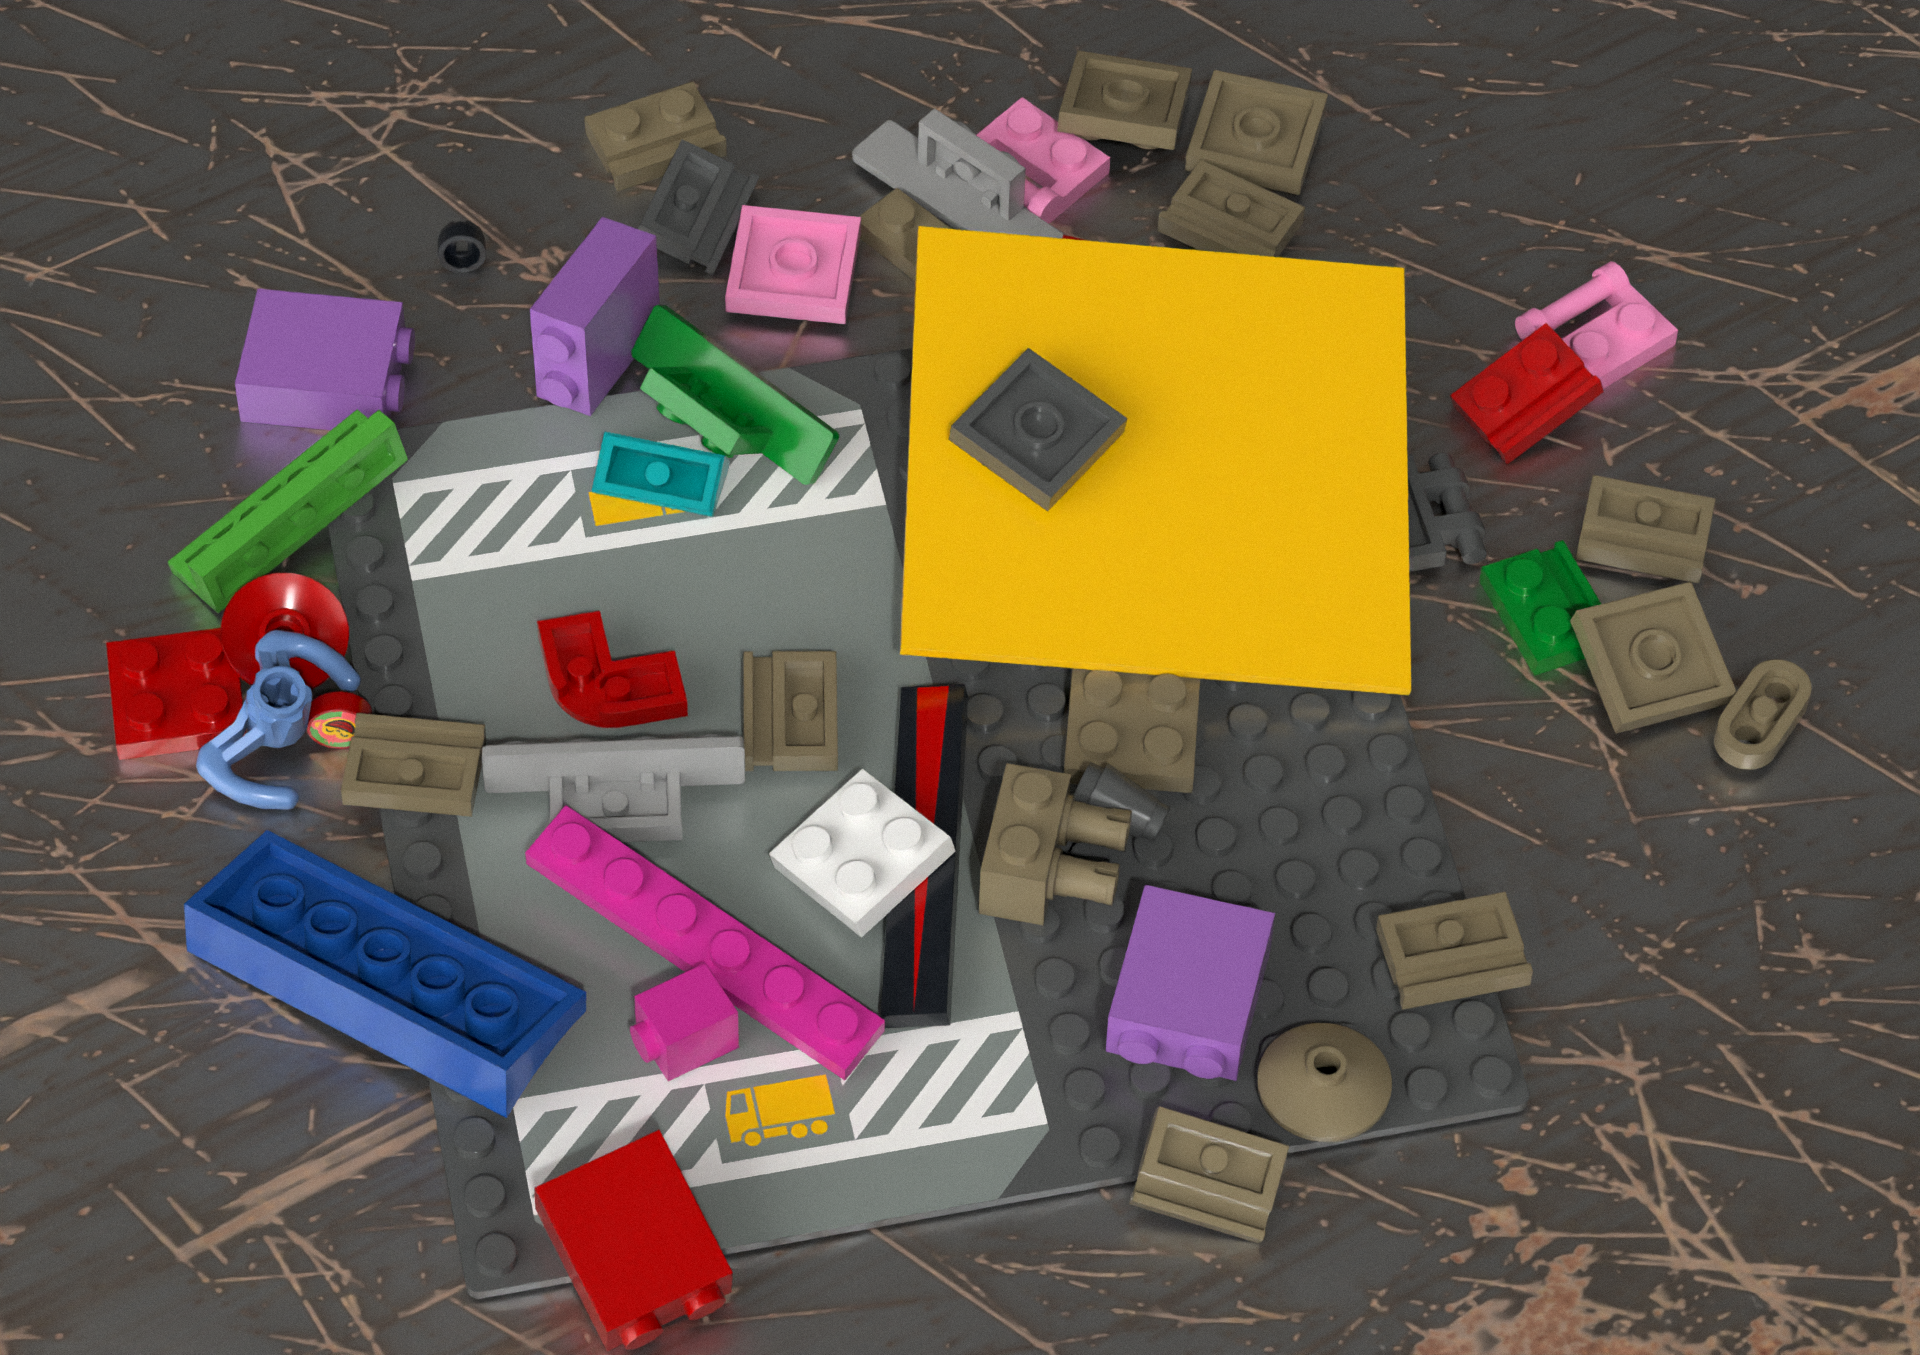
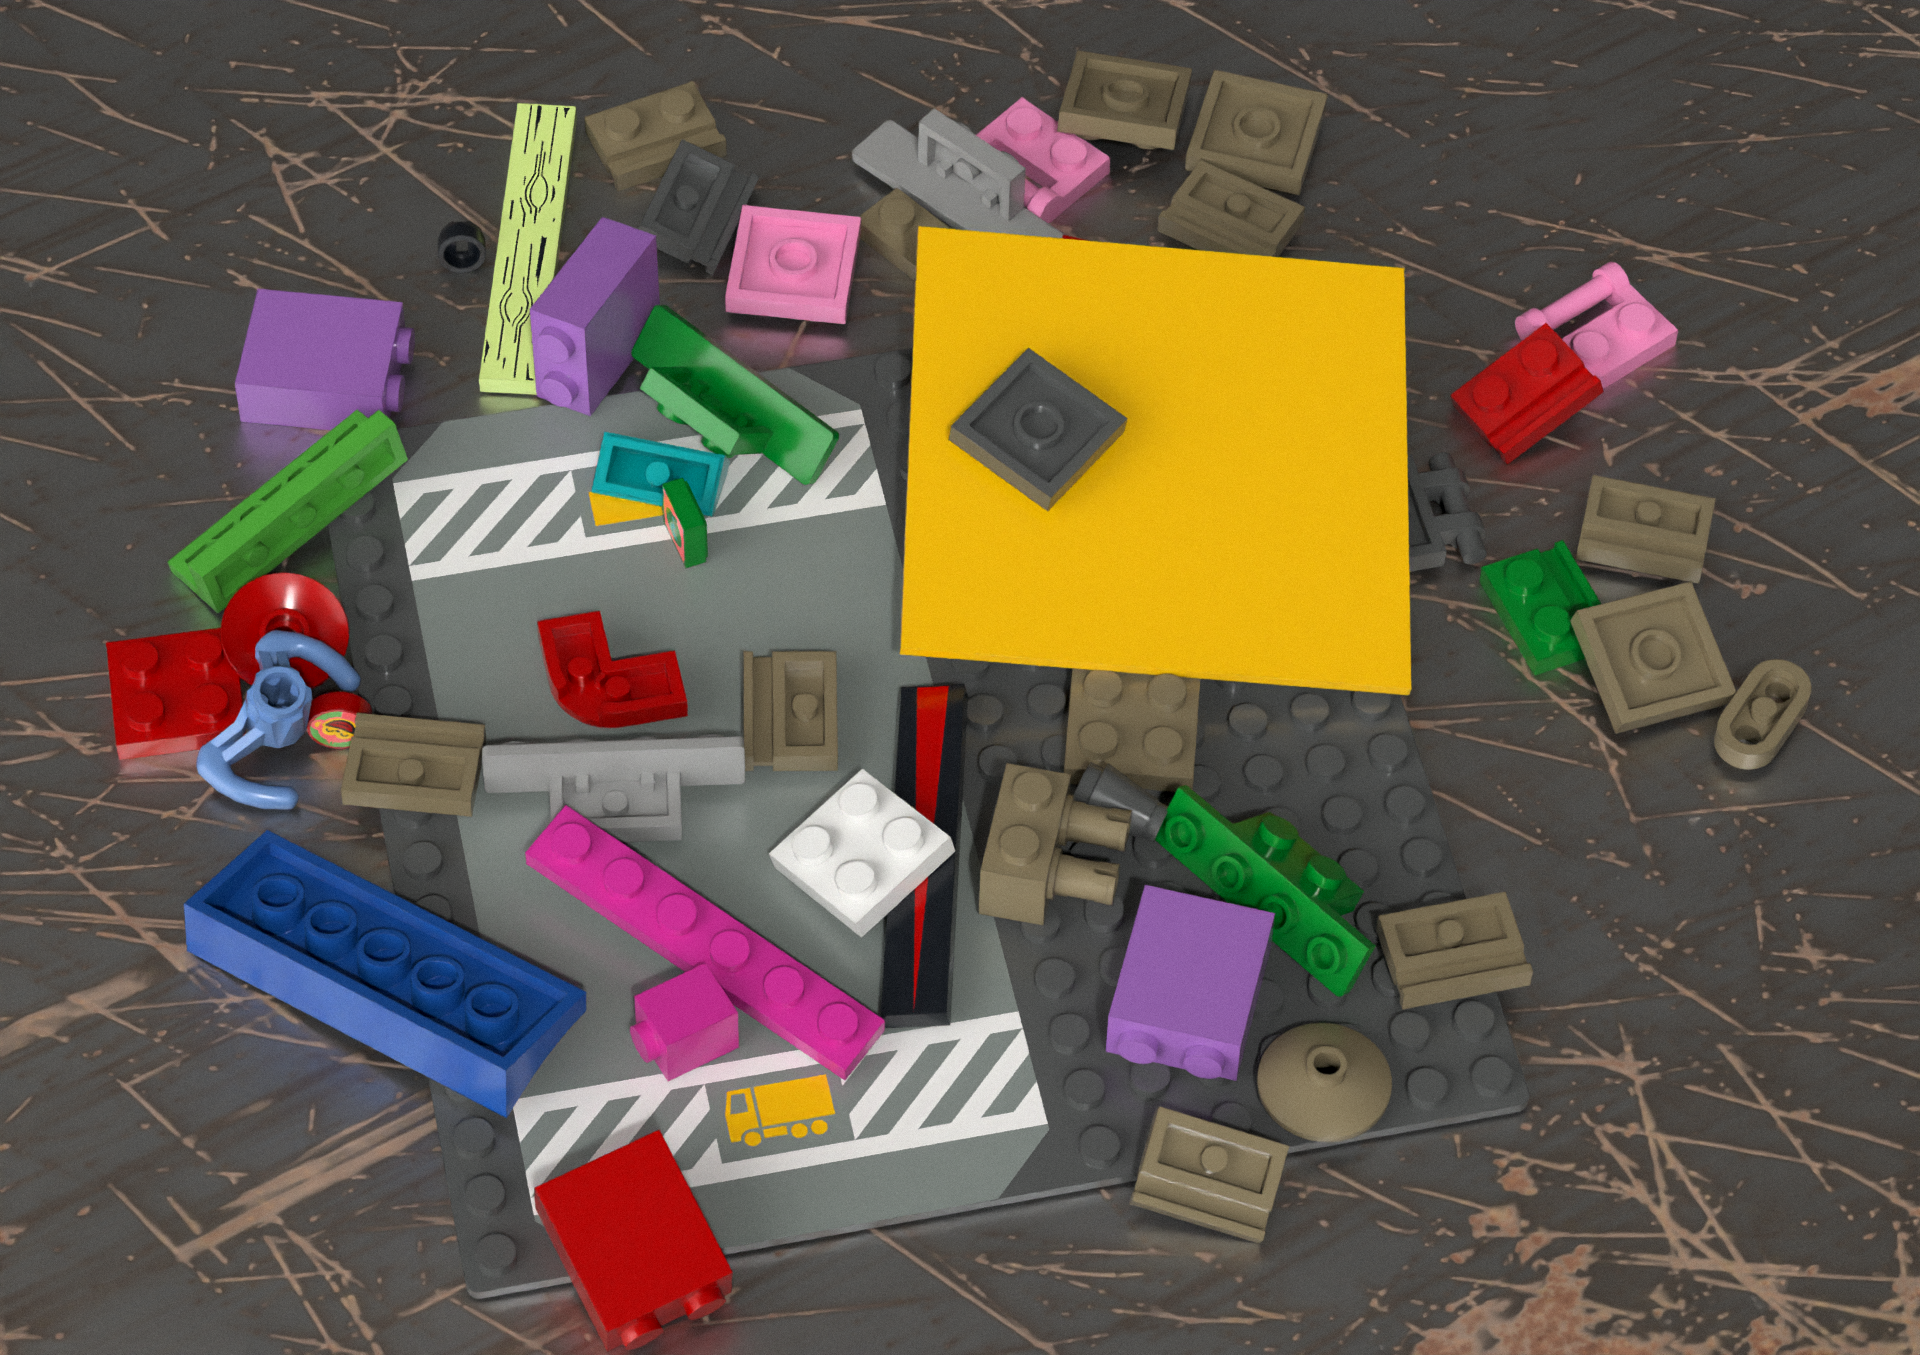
(527, 242): none -> yellowish green tile
(685, 522): none -> green tile
(1276, 871): none -> green bracket

